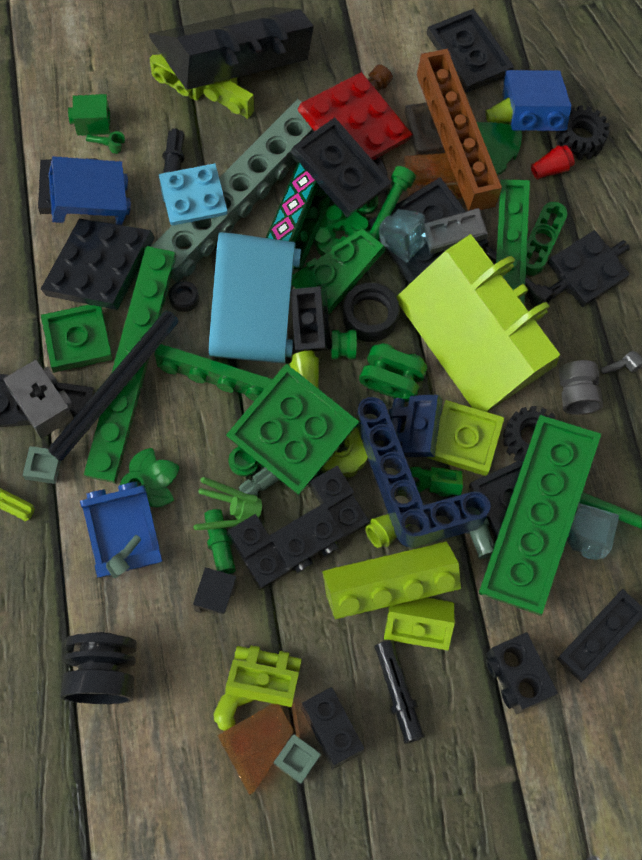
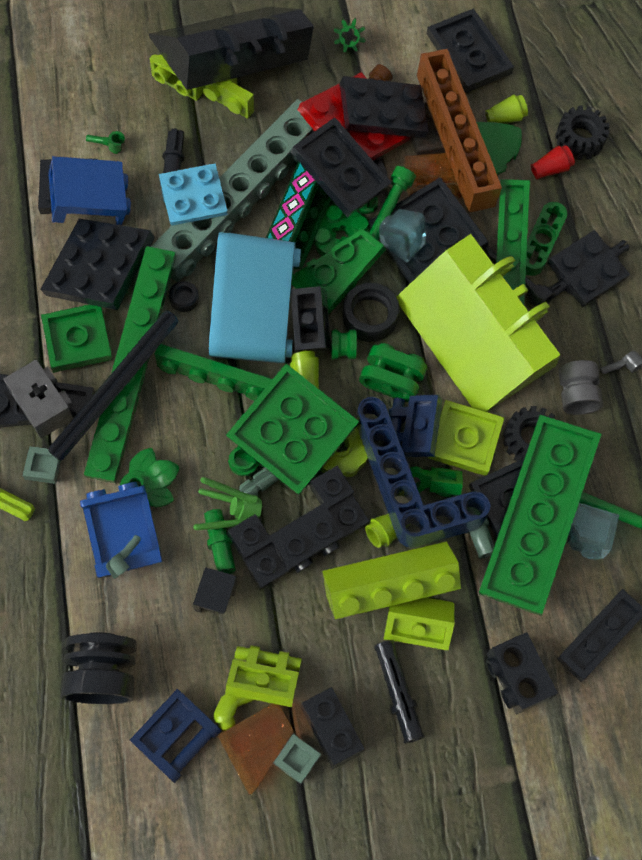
(90, 114): green brick -> none
(167, 727): none -> dark blue plate
(353, 42): none -> green gear
(383, 107): none -> black plate
(450, 230): flat silver plate -> none
(537, 100): blue panel -> none

